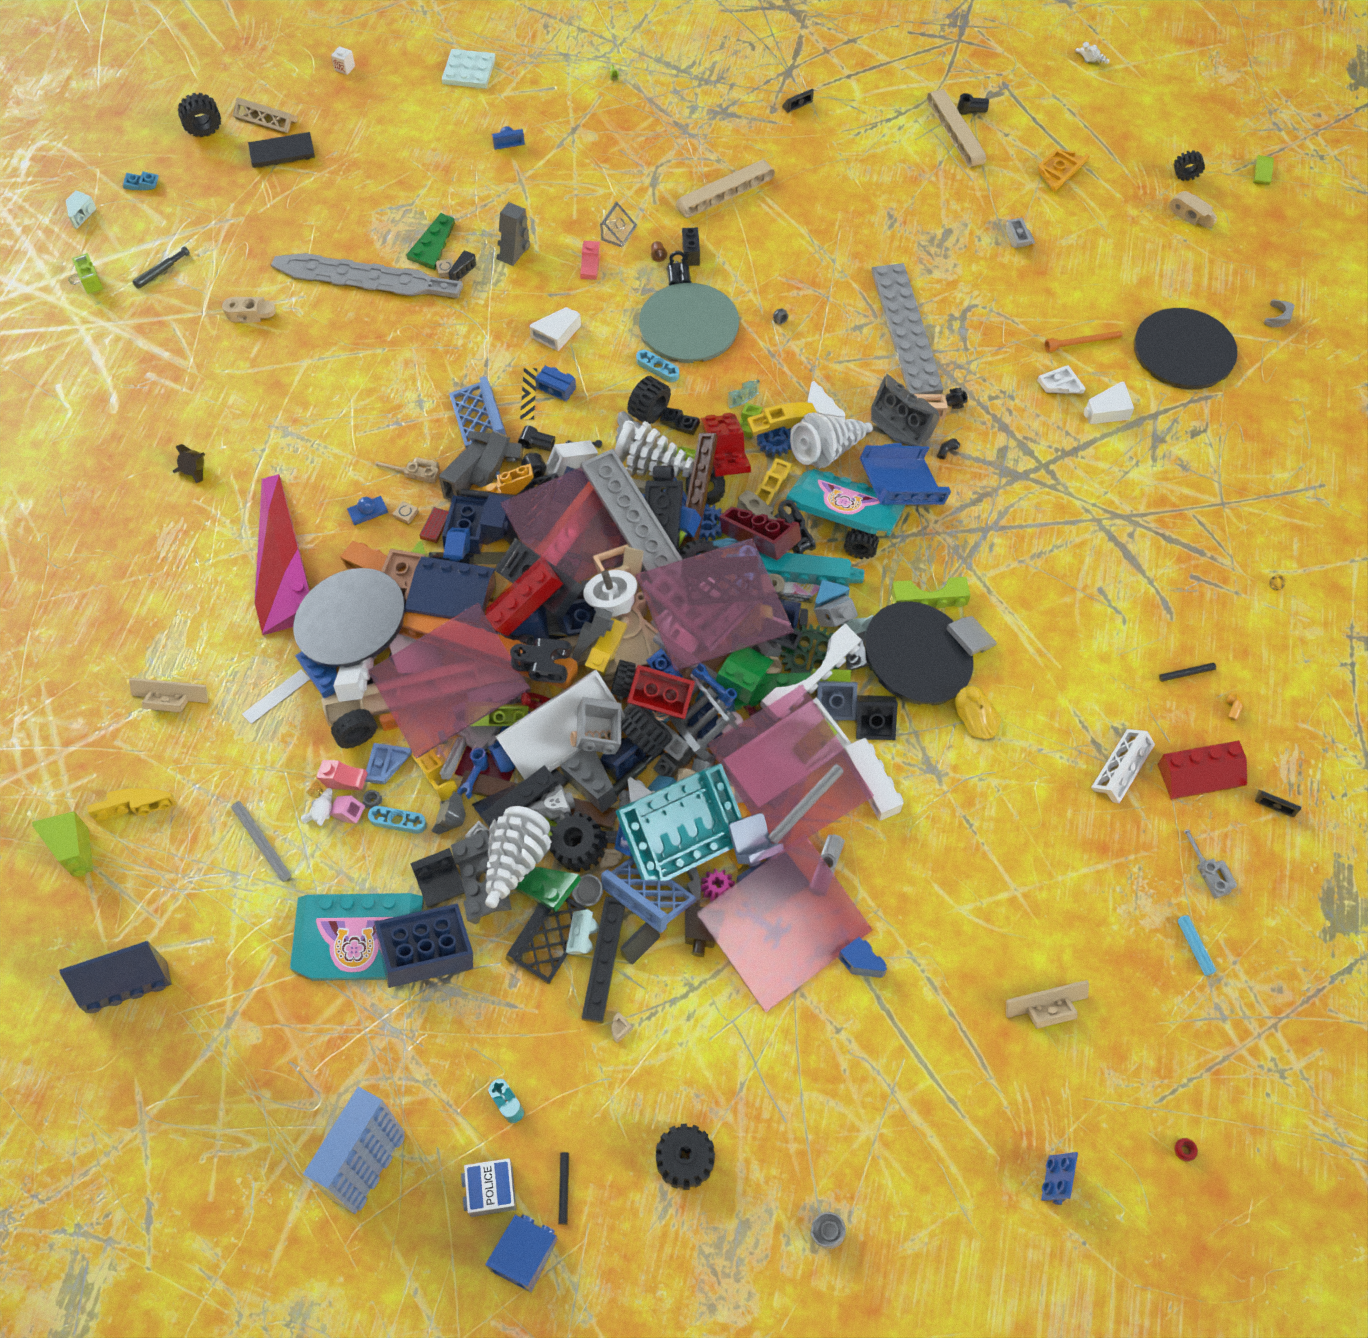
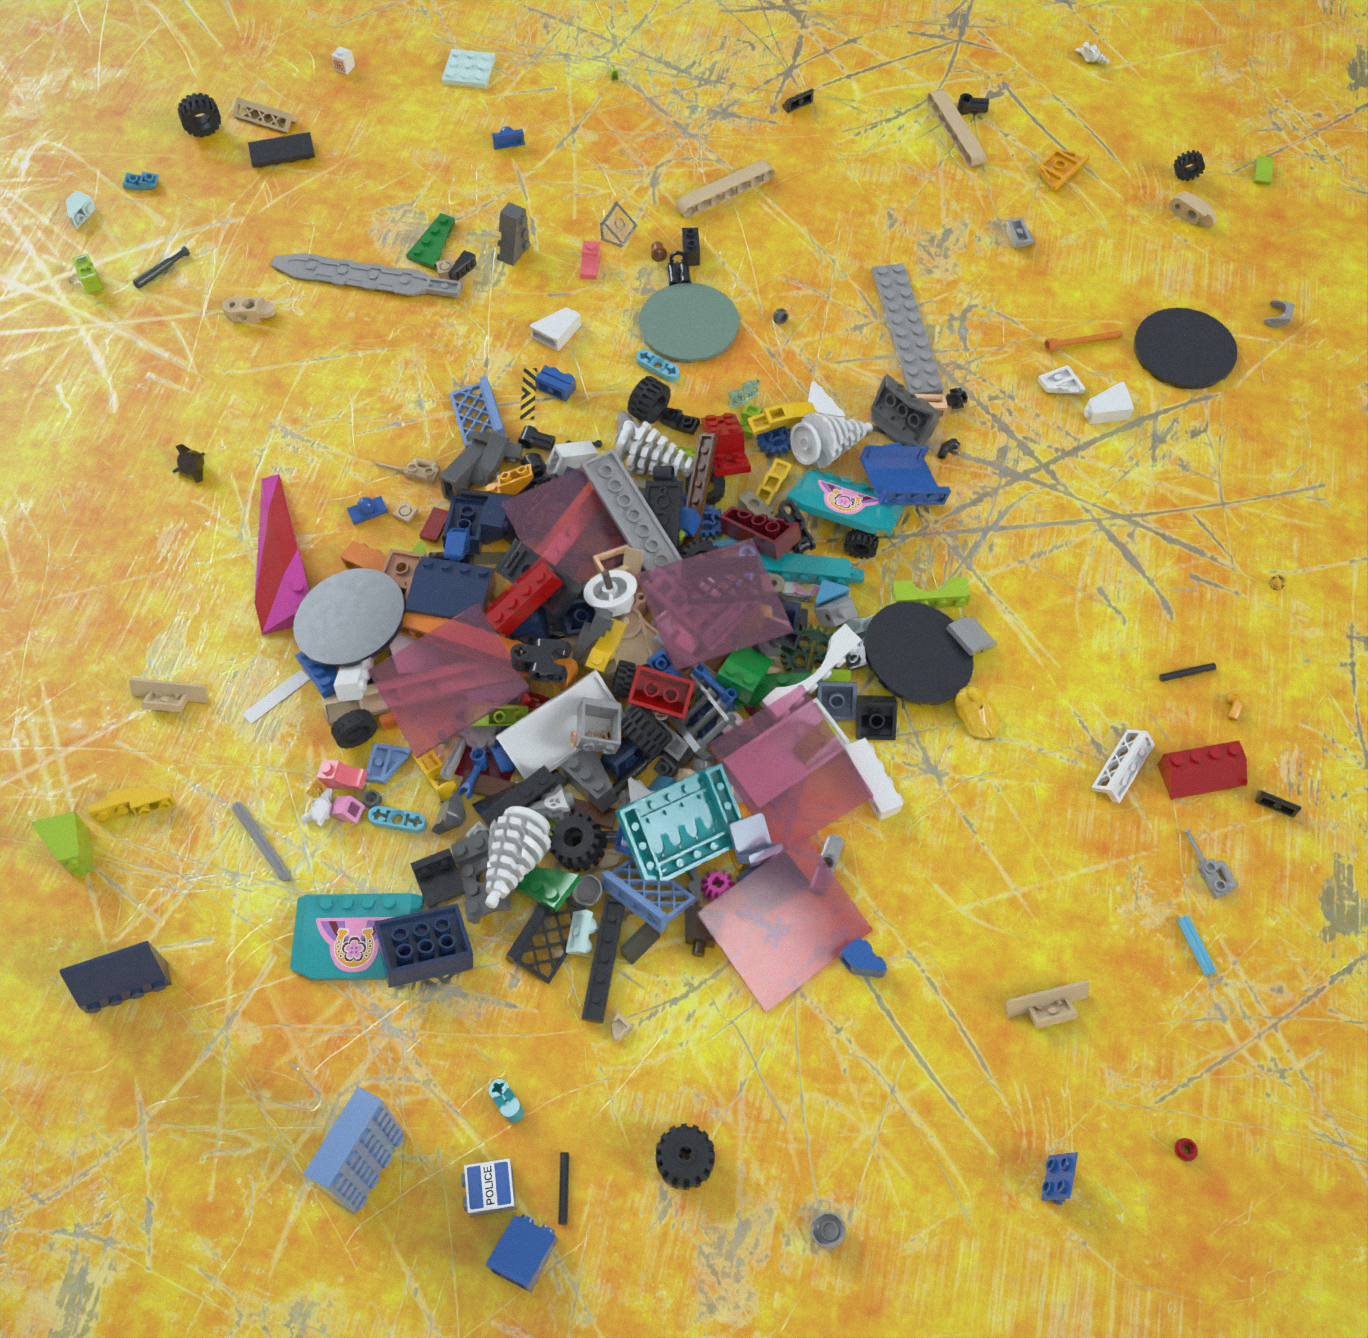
(806, 803): light grey axle -> none

